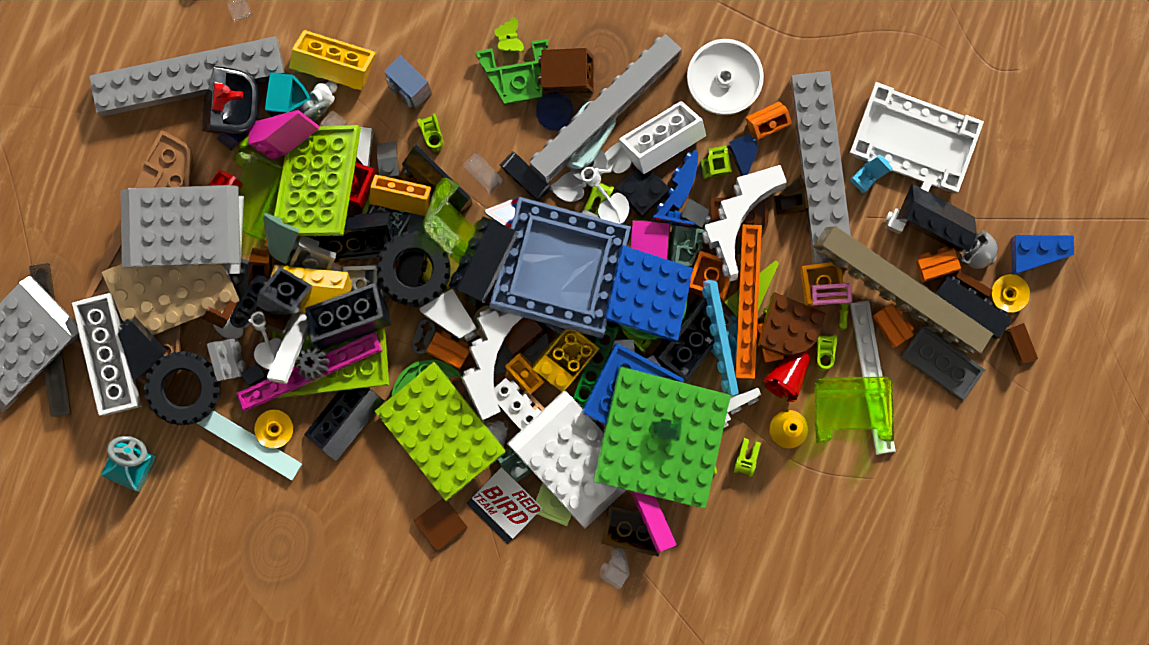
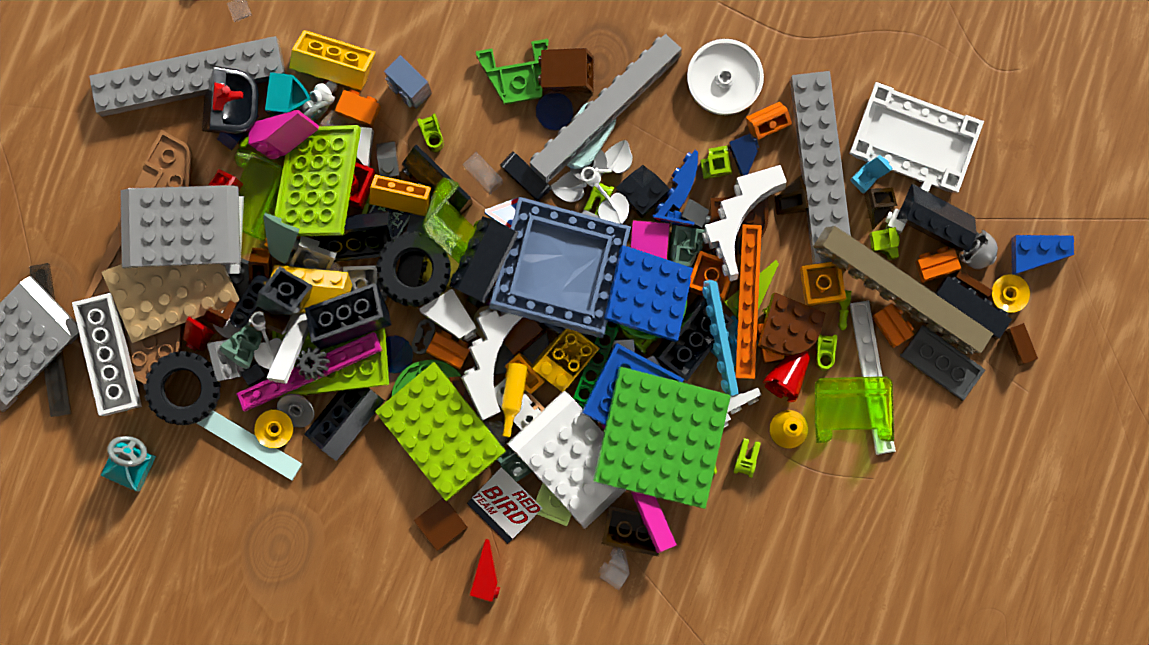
(139, 346): black slope -> none
(196, 334): none -> red slope
(242, 345): none -> sand green slope
(297, 408): none -> light grey dish
(358, 108): none -> orange brick
(398, 354): none -> tile
(486, 579): none -> red slope
(509, 29): lime animal -> none
(513, 394): none -> yellow piece
(663, 137): white slope -> none
(666, 430): clear green brick -> none
(815, 295): bright pink tile -> none
(879, 203): none -> dark brown slope
(885, 241): none -> lime brick

